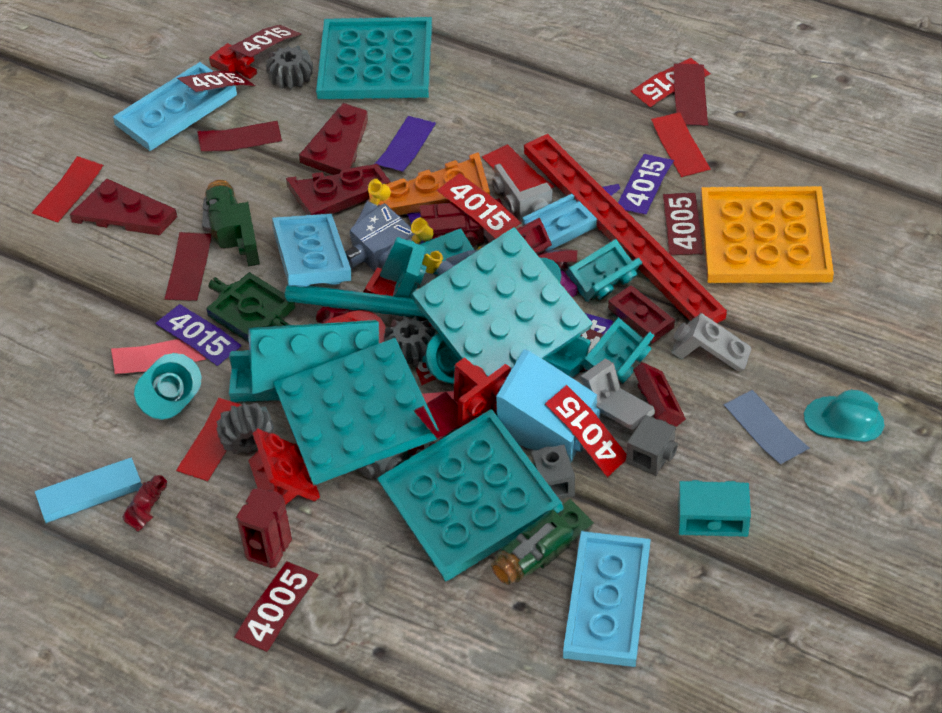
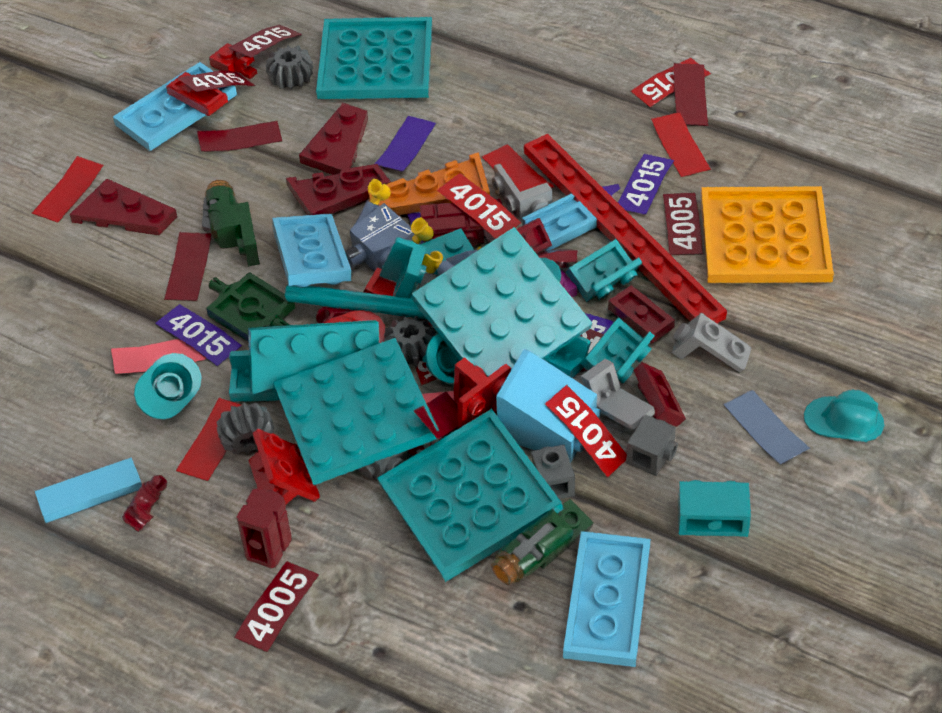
(203, 101): none -> red tile

